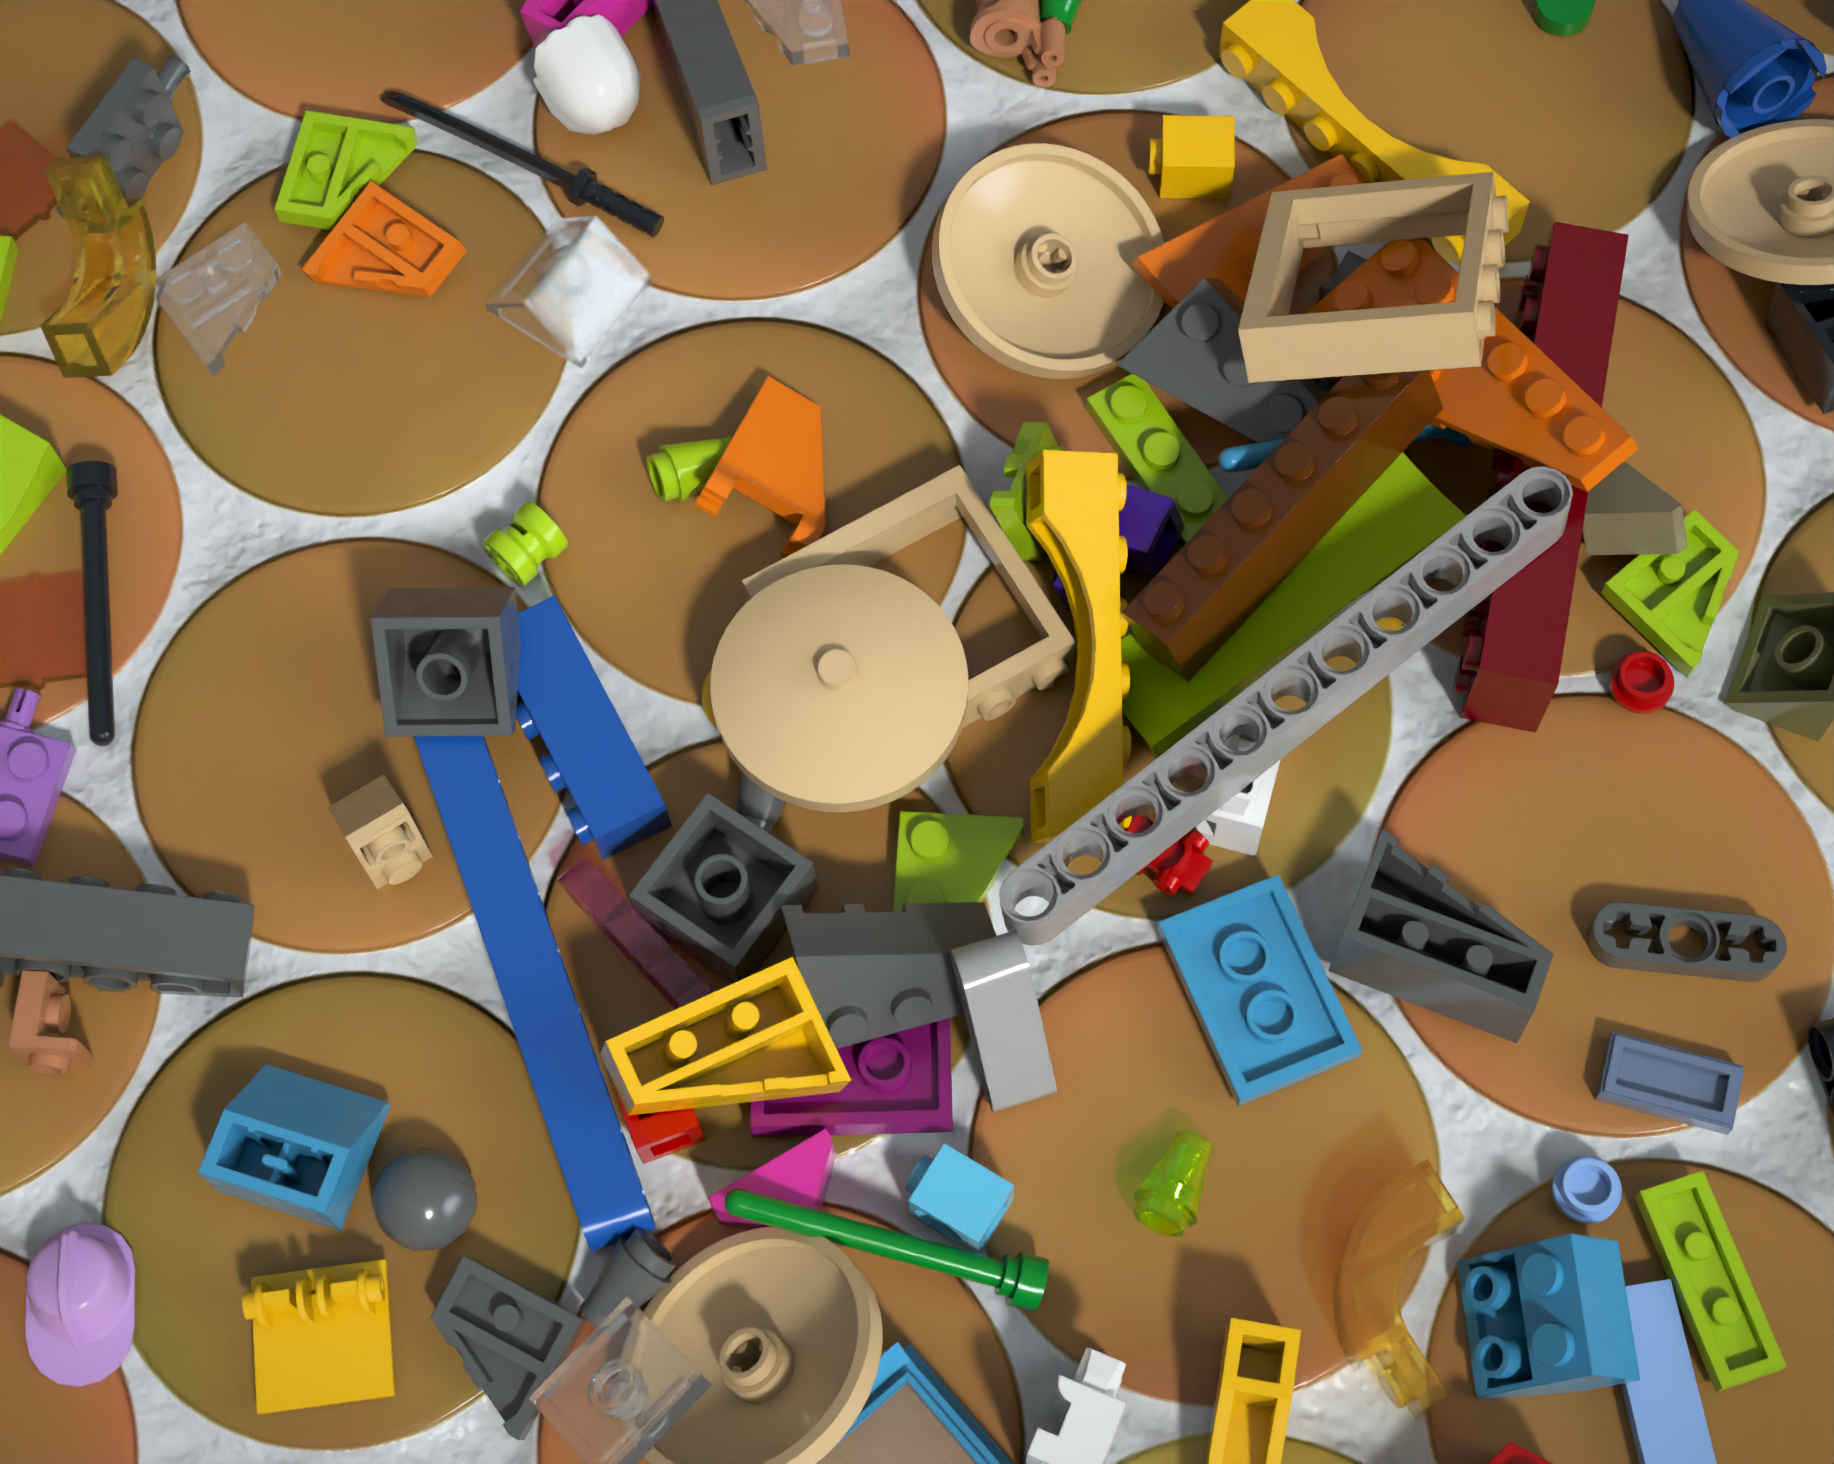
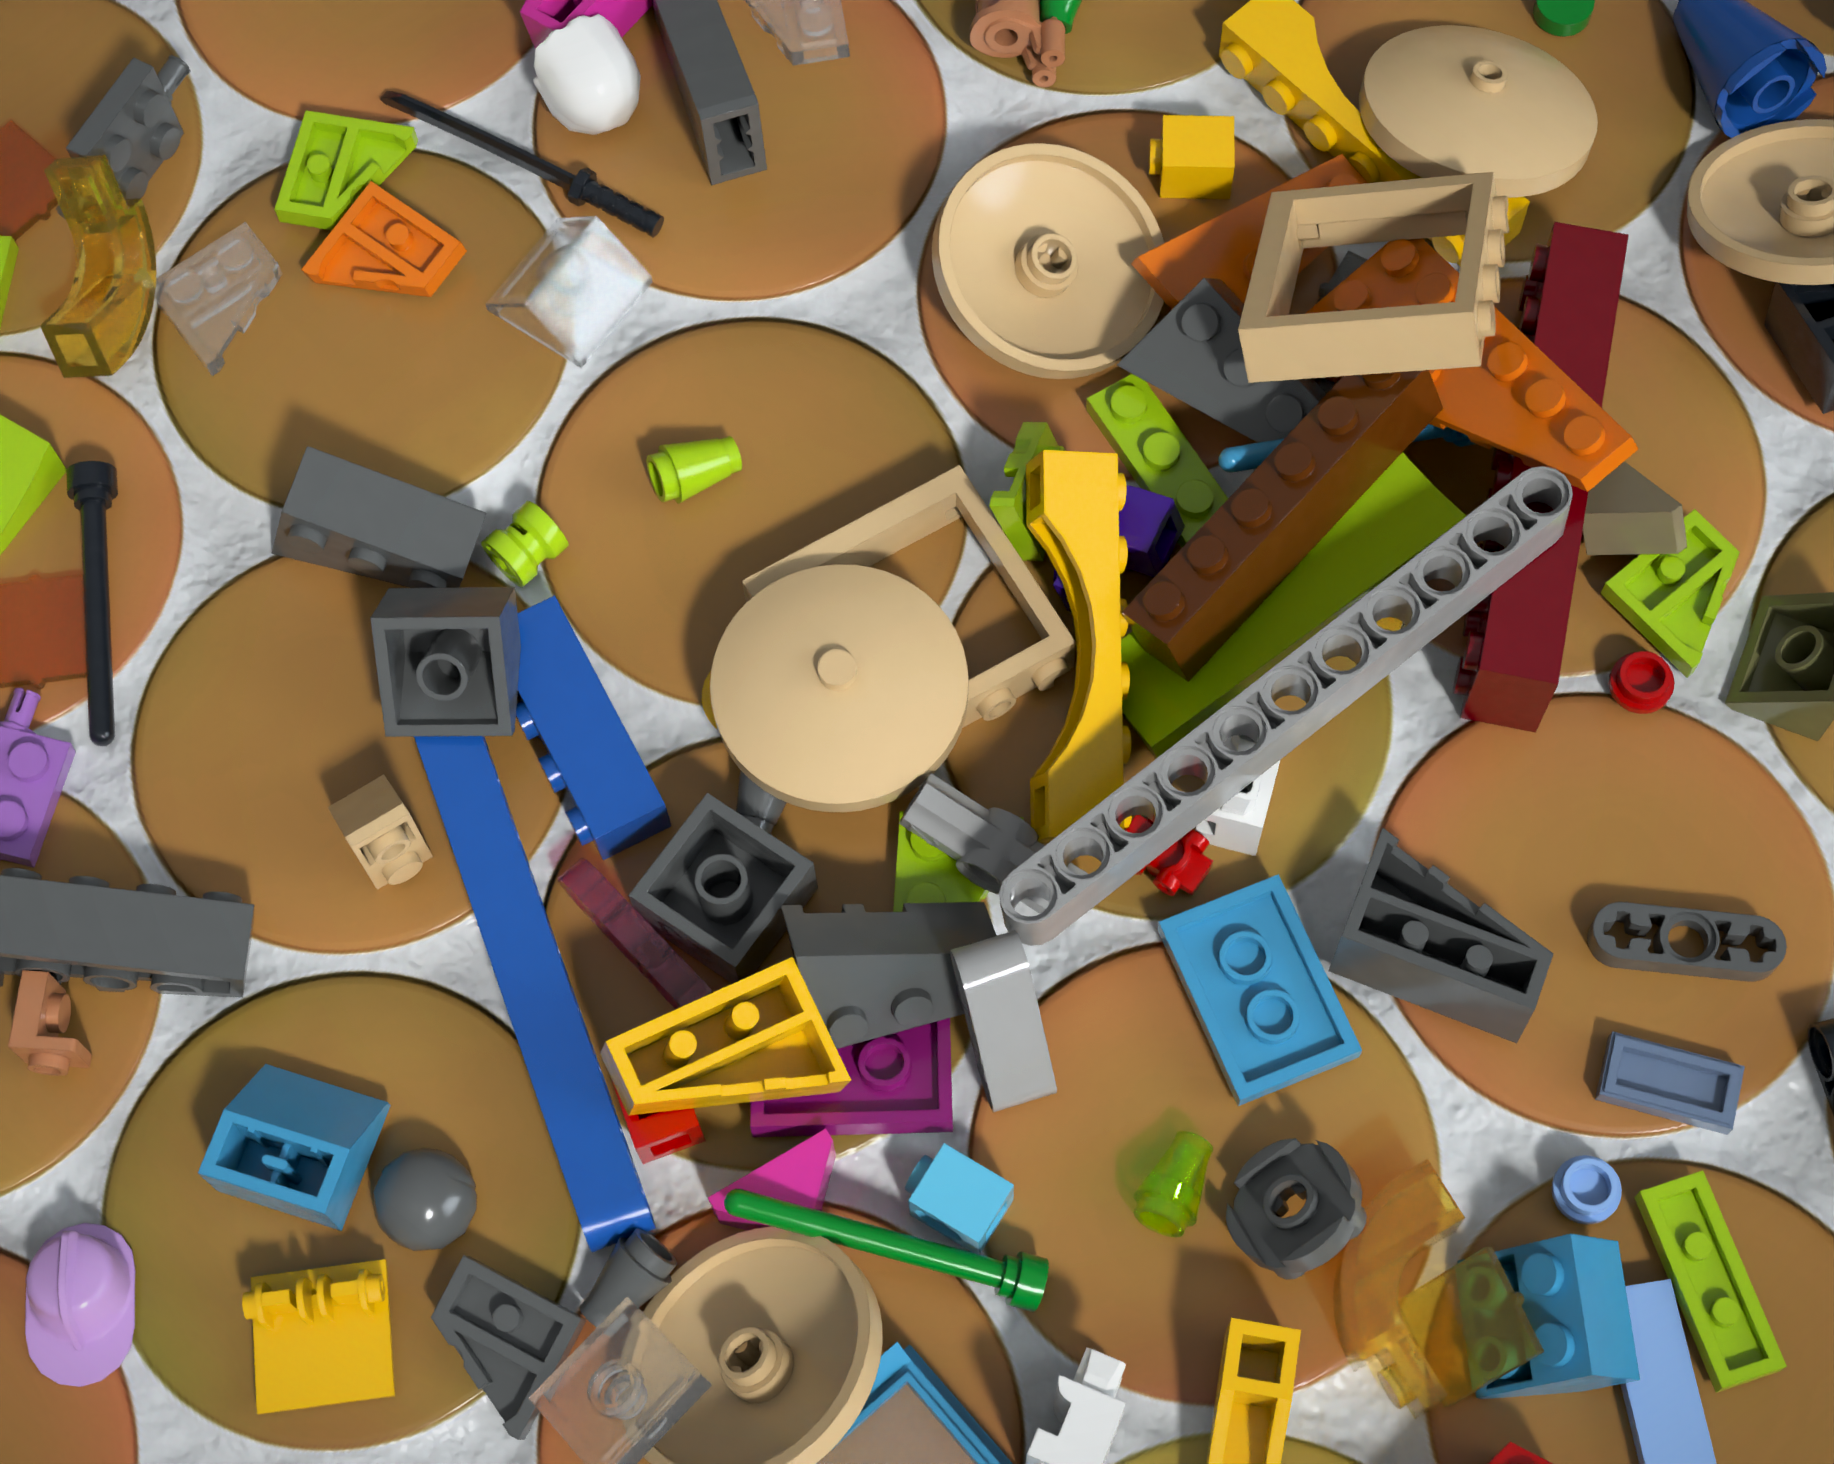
(375, 525): none -> dark grey wedge
(775, 463): orange flag -> none
(980, 839): none -> light grey piece
(1313, 1234): none -> dark grey plate
(1470, 1325): none -> clear yellow piece
(1478, 104): none -> tan dish

